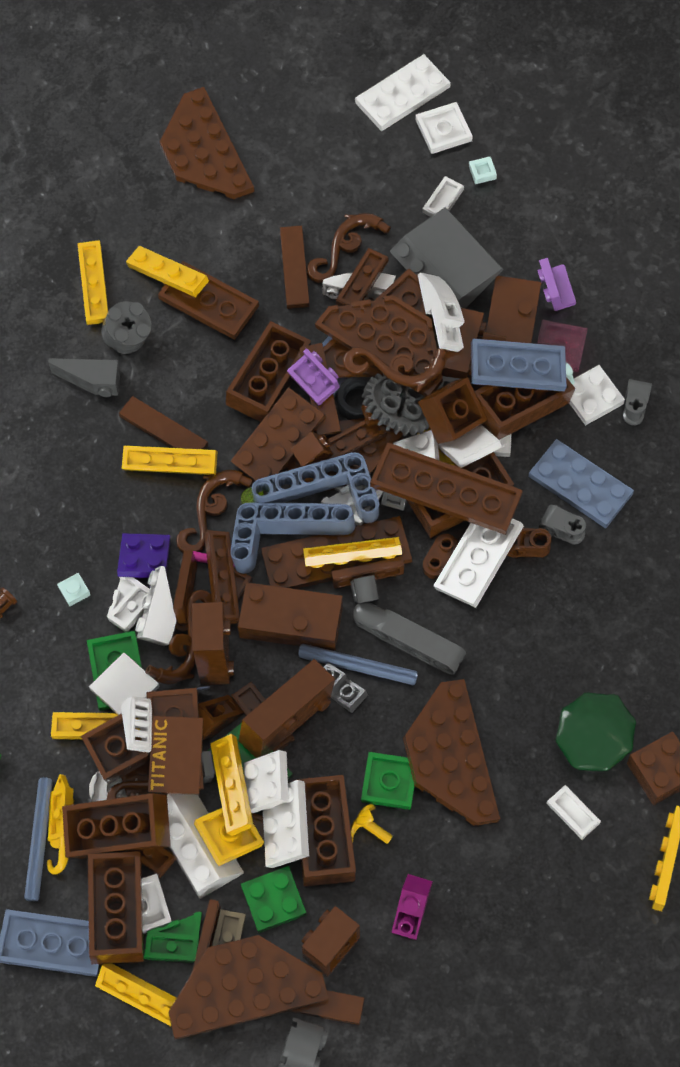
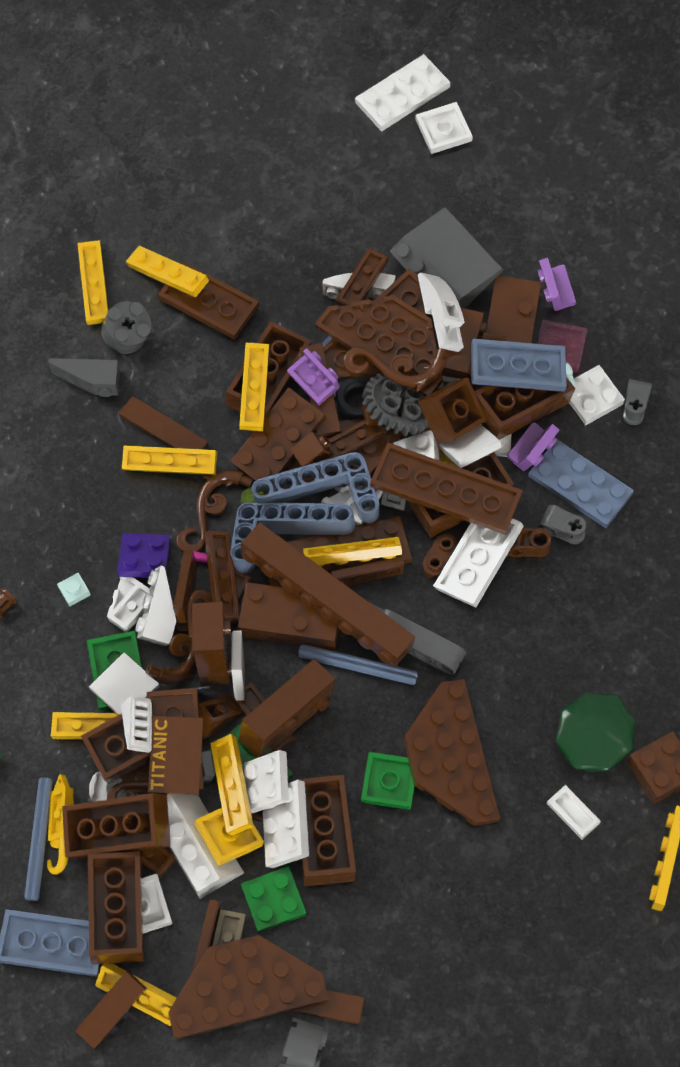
(111, 1009): none -> reddish brown tile
(175, 941): green wing -> none
(201, 148): reddish brown plate -> none
(238, 666): none -> white tile
(254, 387): none -> yellow plate
(294, 267): reddish brown tile -> none
(327, 595): none -> reddish brown brick
(330, 940): reddish brown brick -> none
(344, 690): flat silver slope -> none
(364, 219): reddish brown plant -> none
(364, 589): dark grey piece -> none
(365, 820): yellow plant -> none
(411, 906): magenta slope -> none
(444, 196): white tile -> none
(482, 170): light aqua plate -> none
(531, 445): none -> medium lavender bracket

